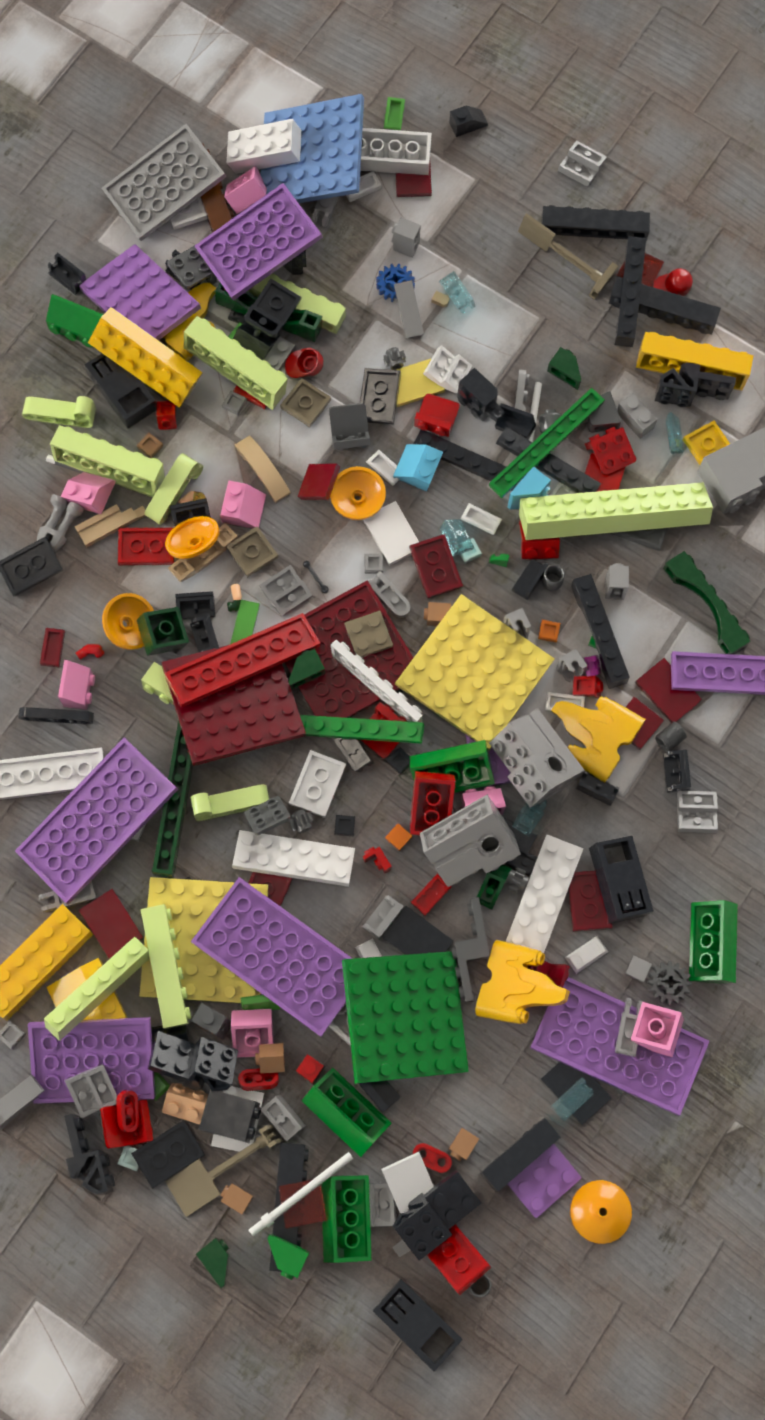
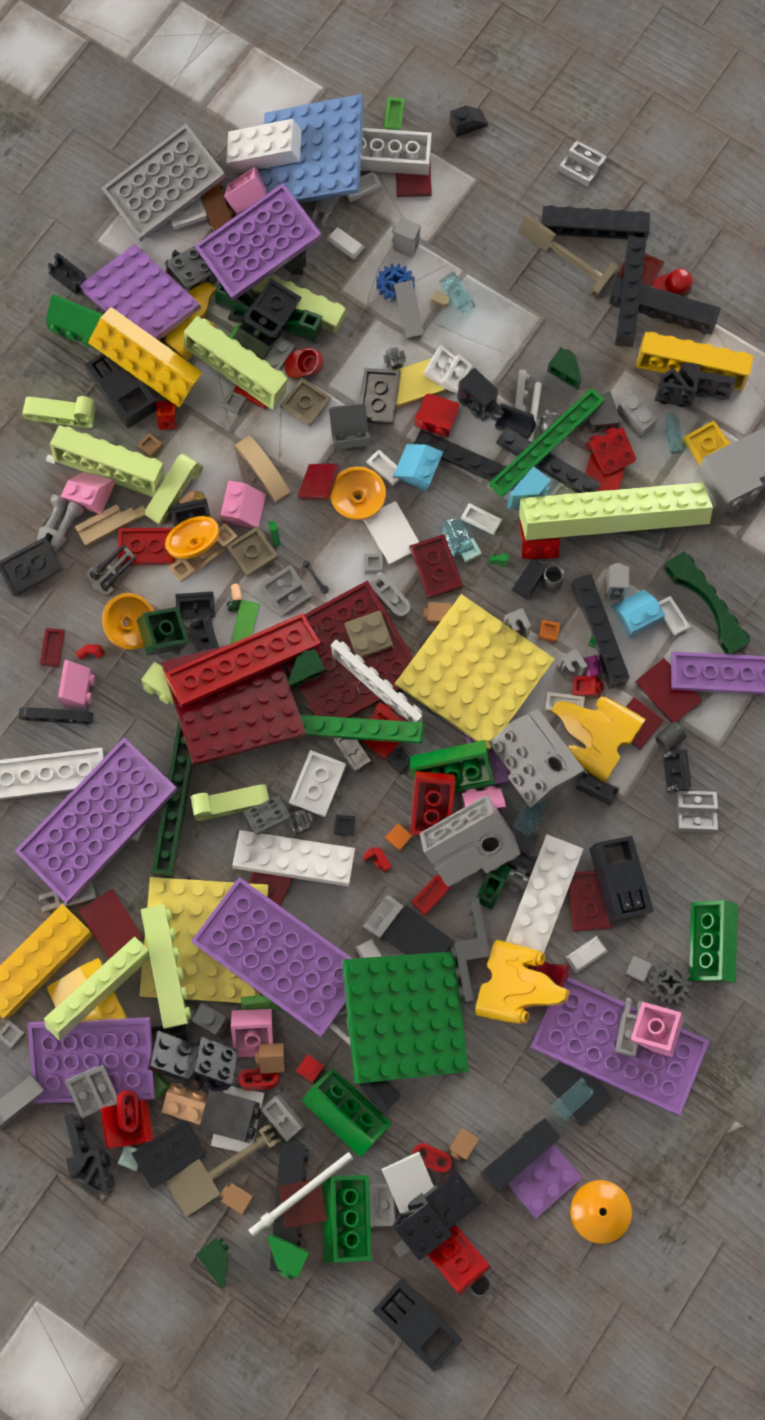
(96, 584): none -> black piece
(274, 533): none -> green tile
(345, 243): none -> white tile
(638, 613): none -> medium azure slope
(673, 616): none -> white tile

